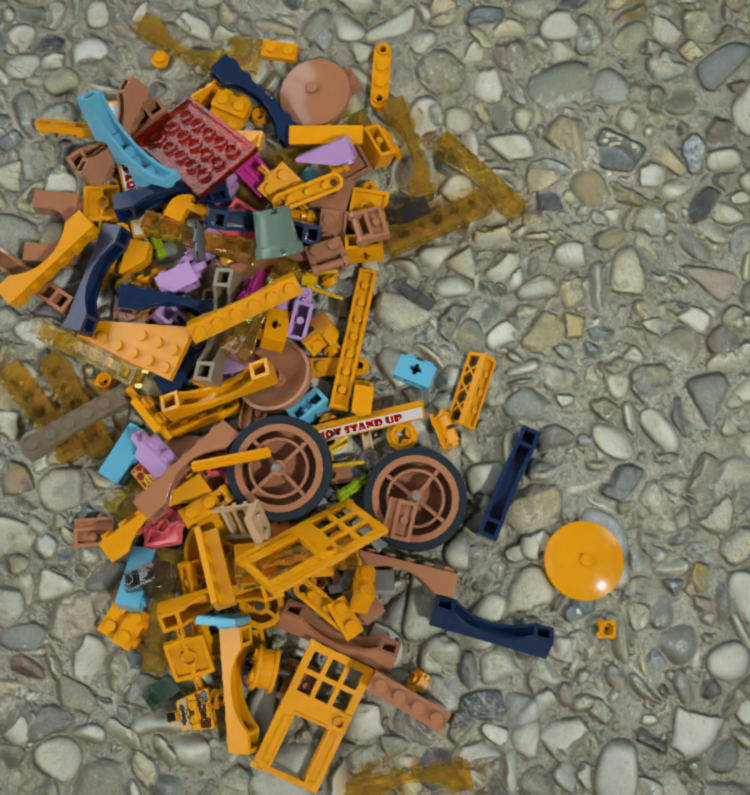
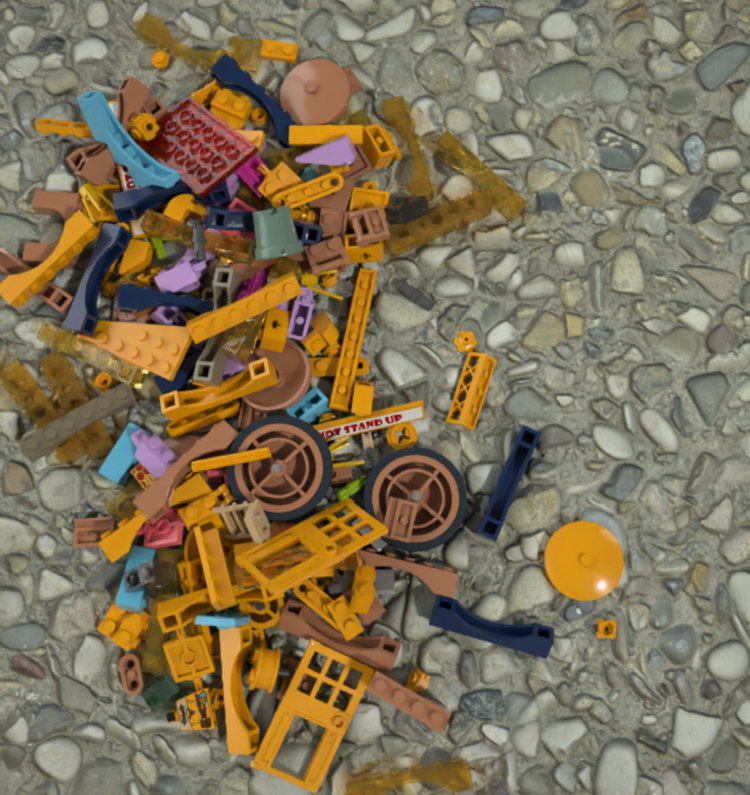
(90, 195): none -> yellow plant
(109, 290): none -> light orange plate
(130, 674): none -> nougat plate
(142, 126): none -> light orange brick
(146, 408): light orange plate -> none
(380, 75): light orange plate -> none
(423, 377): medium azure brick -> none
(447, 437): light orange hinge -> none
(463, 345): none -> light orange plant

